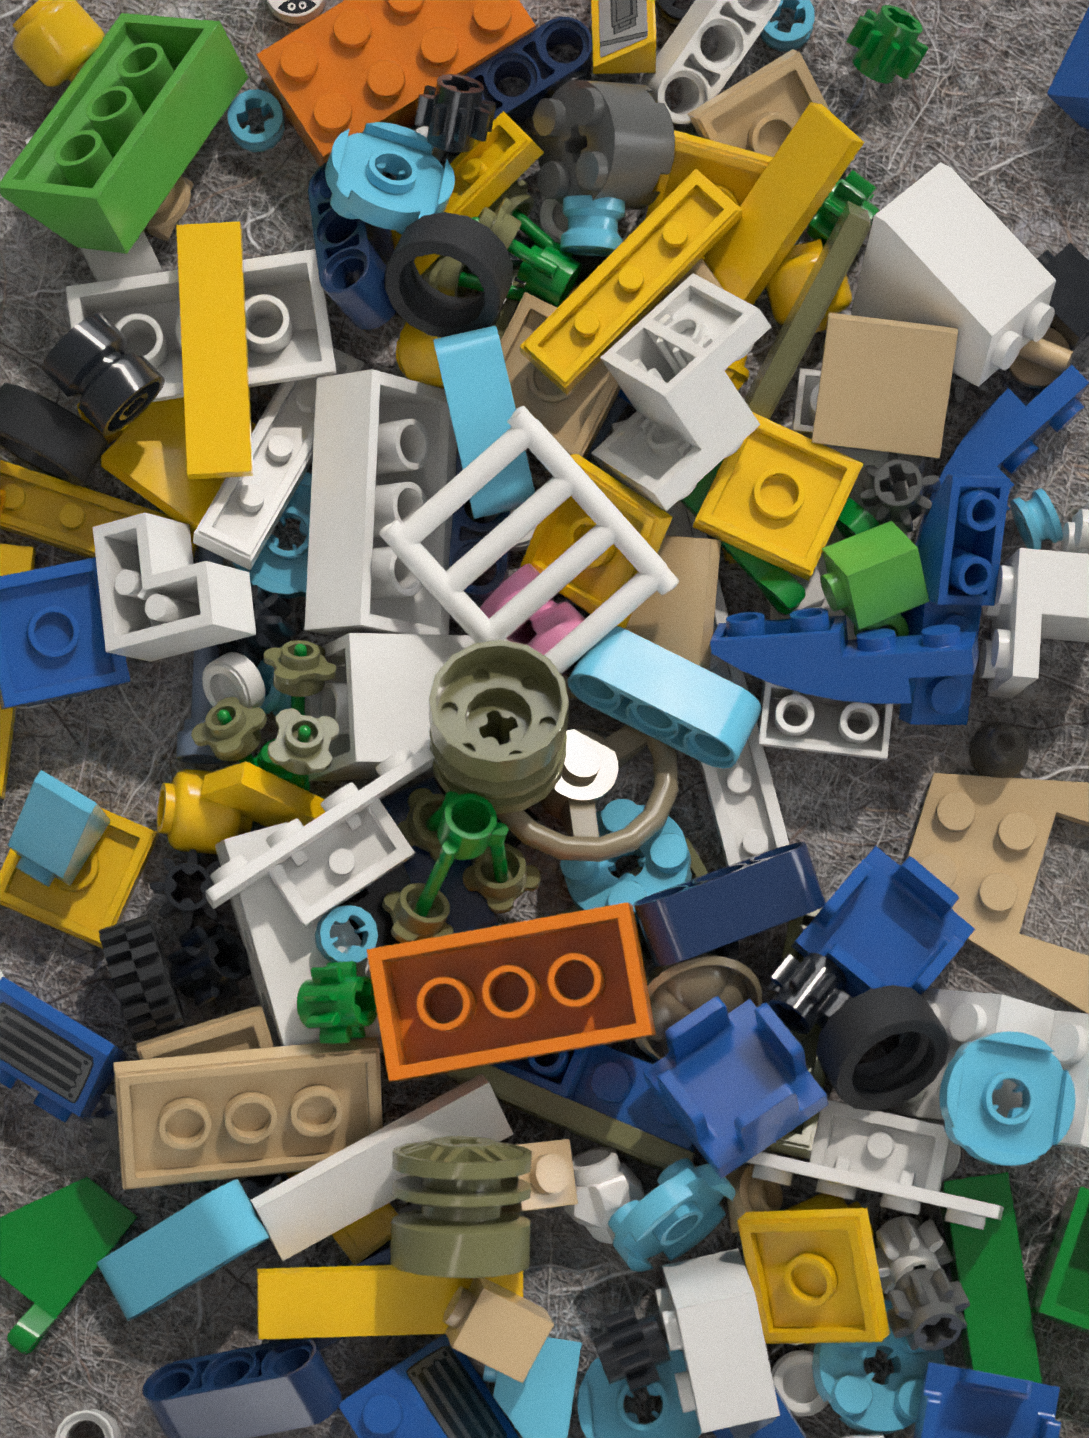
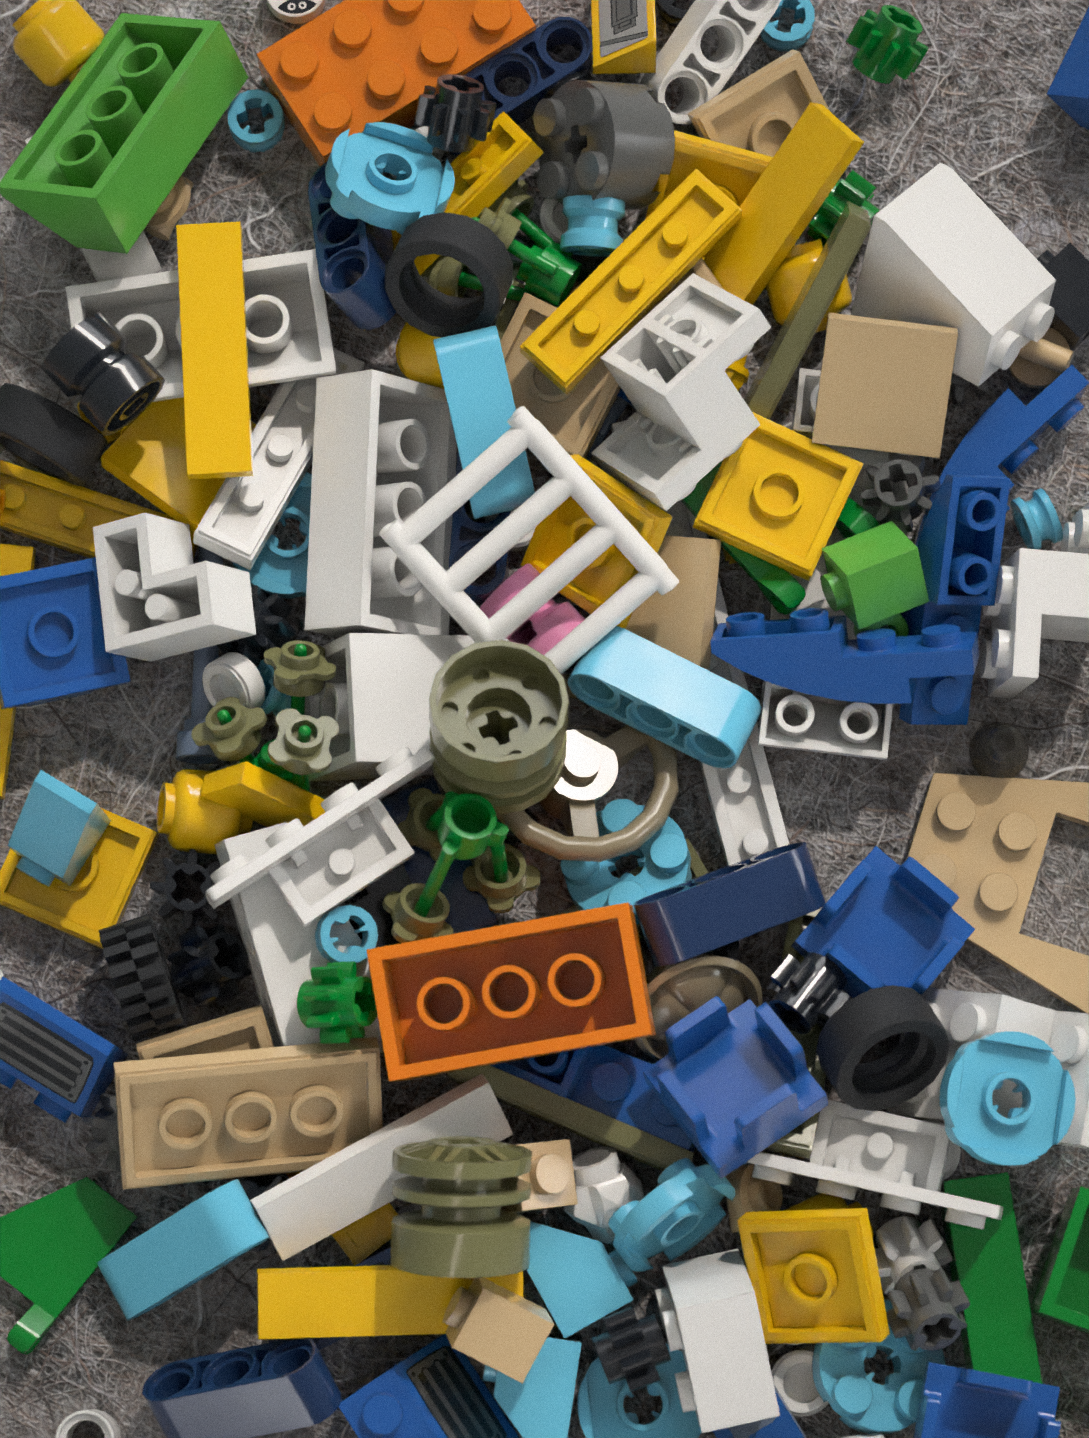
(577, 1277): none -> medium azure slope

